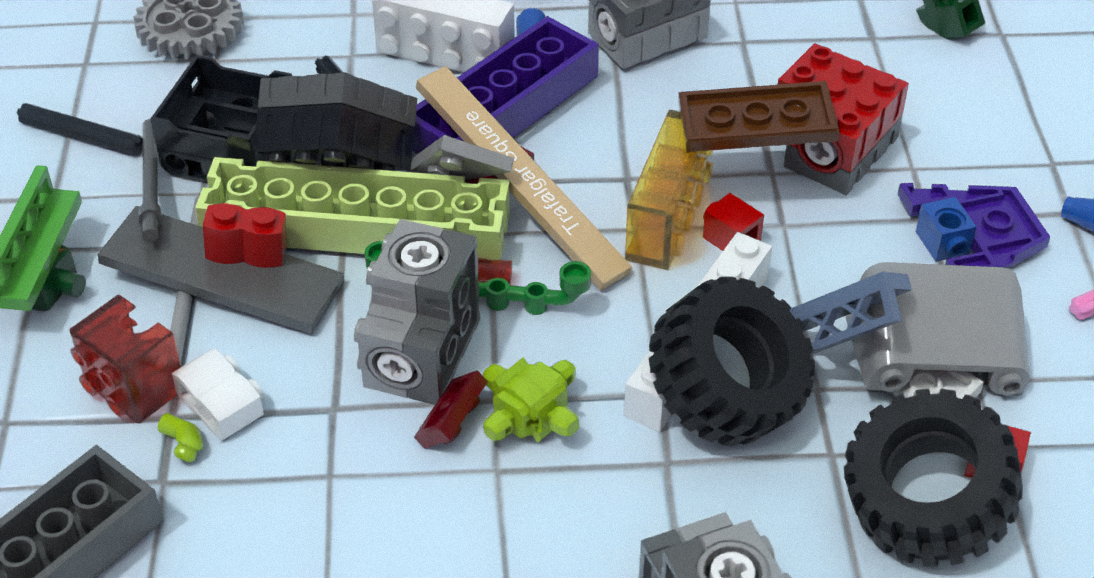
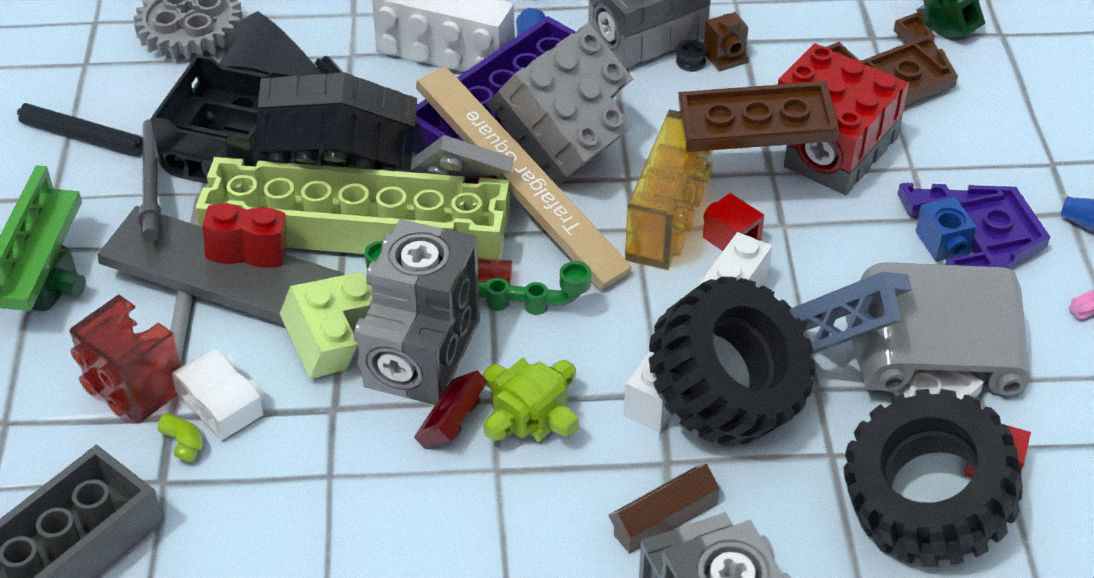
(263, 47): none -> black panel
(323, 321): none -> yellowish green brick
(565, 104): none -> light grey piece
(665, 507): none -> reddish brown piece
(691, 55): none -> black bush
(726, 41): none -> reddish brown brick
(914, 62): none -> reddish brown wing

